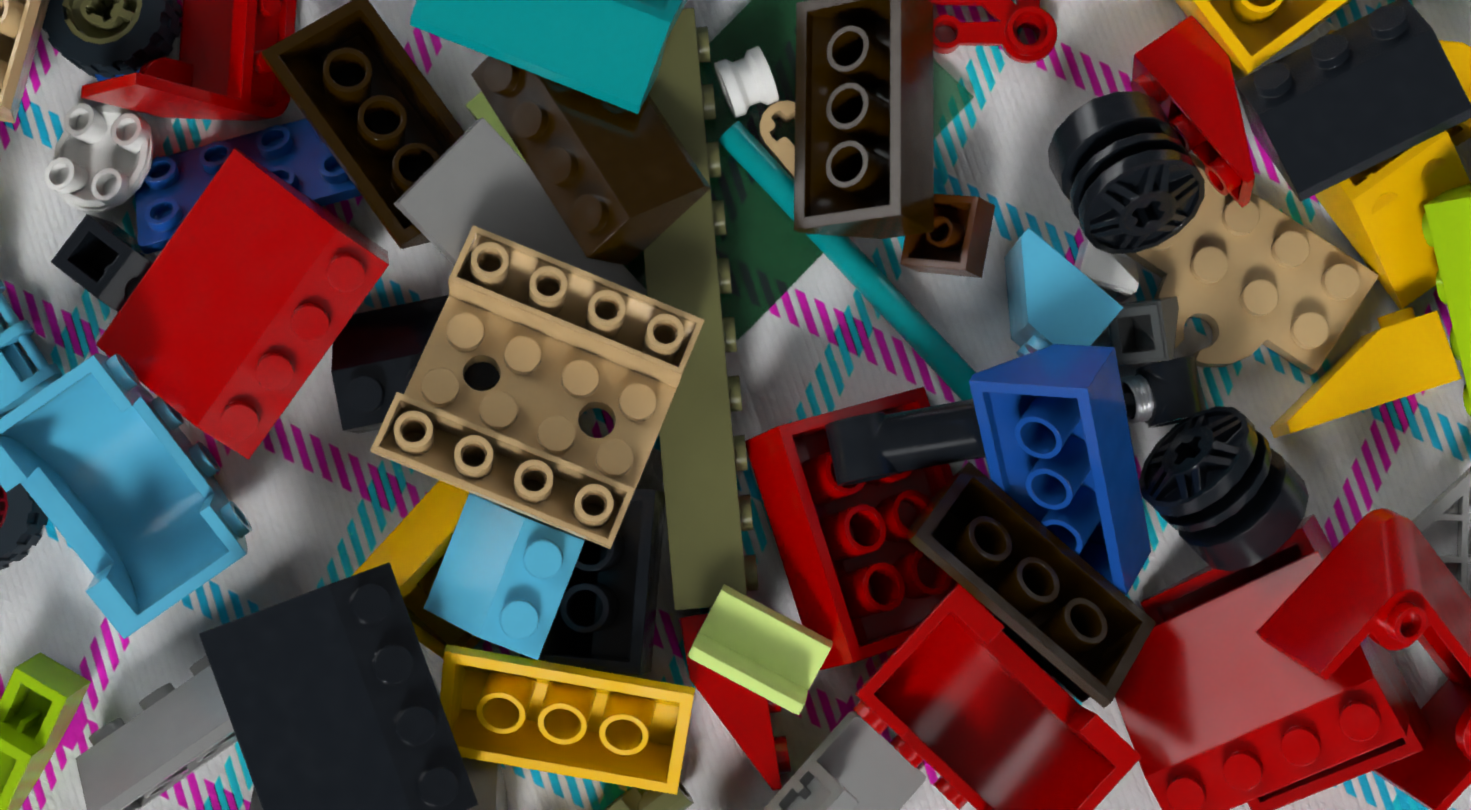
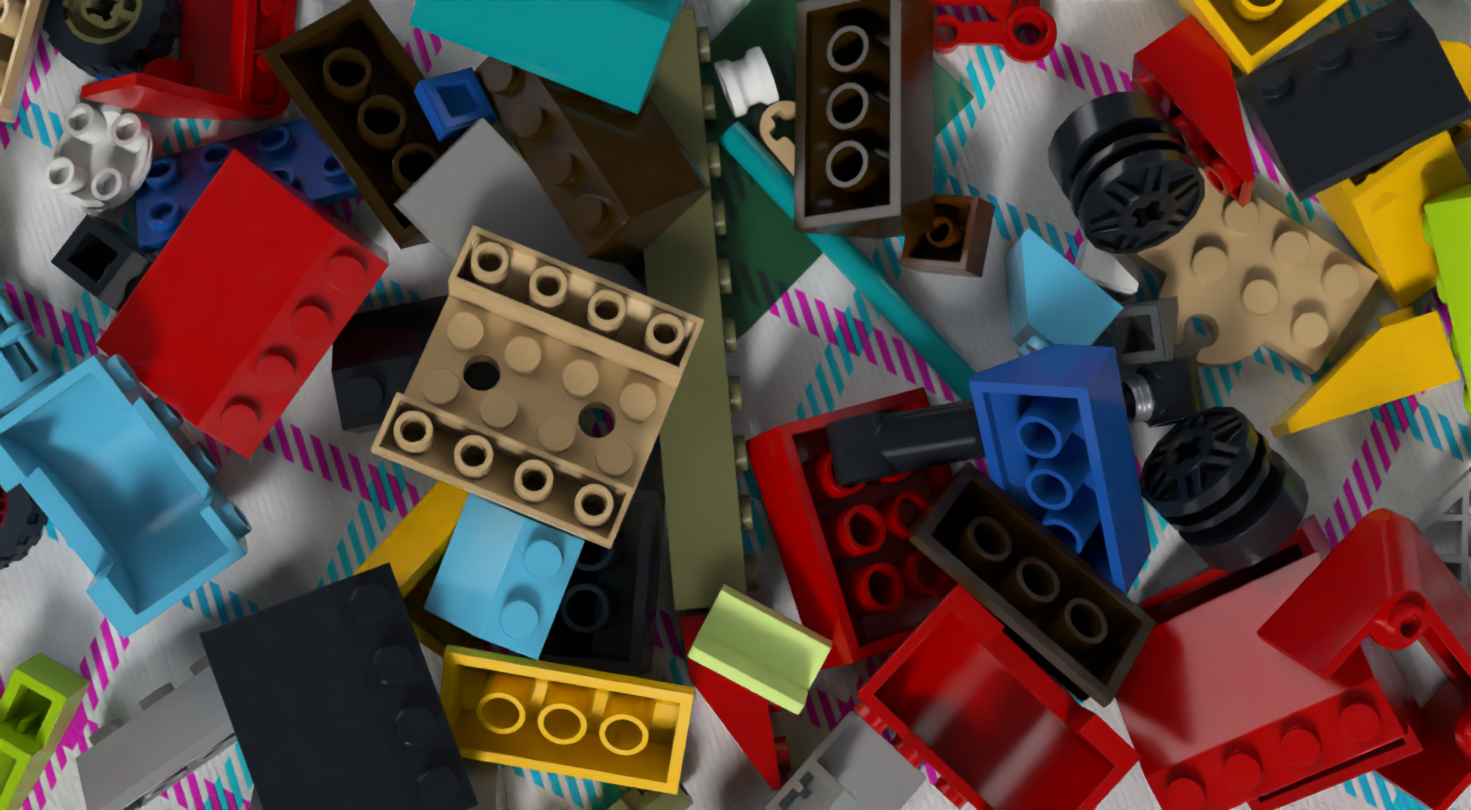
(454, 103): none -> blue tile

